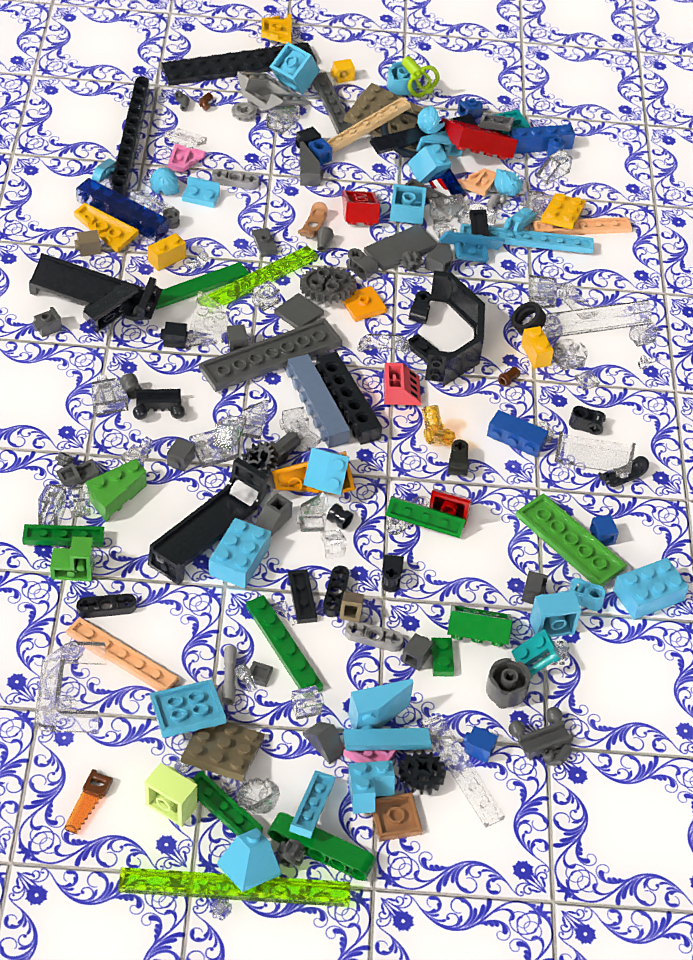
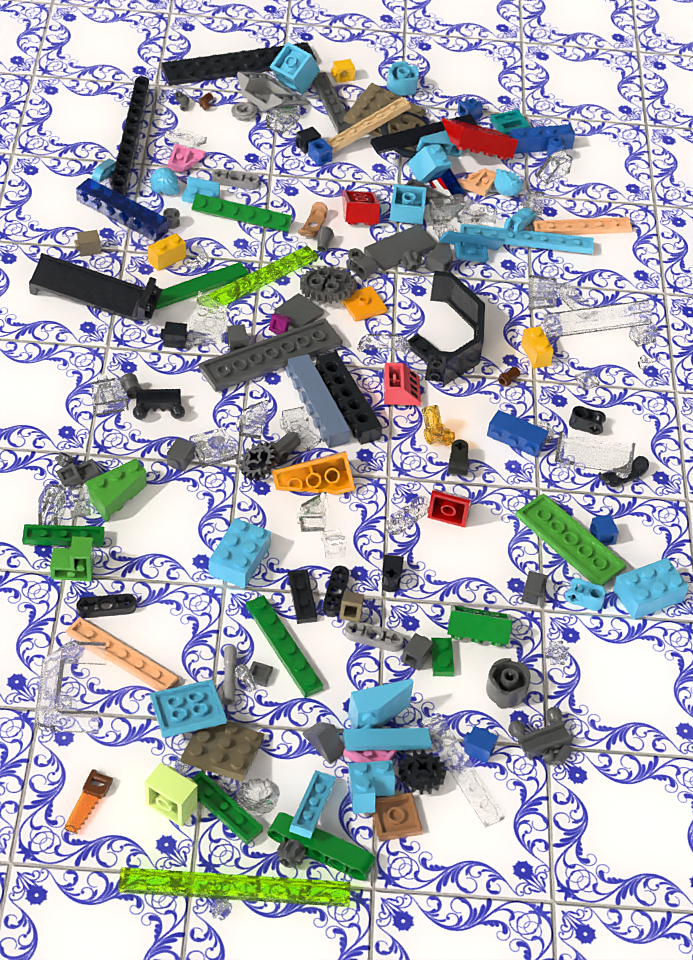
(47, 322): dark grey brick -> none
(110, 230): yellow wing -> none
(111, 306): black slope -> none
(139, 453): clear plate -> none
(151, 201): clear plate -> none
(209, 522): black panel -> none
(228, 432): clear slope -> none
(242, 213): none -> green plate
(249, 860): medium azure slope -> none
(264, 242): dark grey plate -> none
(265, 296): clear brick -> none
(275, 513): dark grey slope -> none
(277, 29): yellow wing -> none
(279, 323): none -> magenta tile
(284, 611): clear hand -> none
(306, 702): clear brick -> none
(309, 167): dark grey slope -> none
(326, 470): medium azure slope -> none
(339, 516): black wheel -> none
(416, 72): lime piece -> none
(420, 309): black piece -> none
(425, 516): green plate -> none
(429, 120): medium azure hair -> none
(479, 222): black tile -> none
(495, 199): light grey arm -> none
(496, 122): dark grey tile -> none
(525, 310): black tyre -> none
(534, 649): teal plate -> none
(555, 613): medium azure brick -> none
(563, 211): yellow plate -> none
(565, 361): clear plate -> none

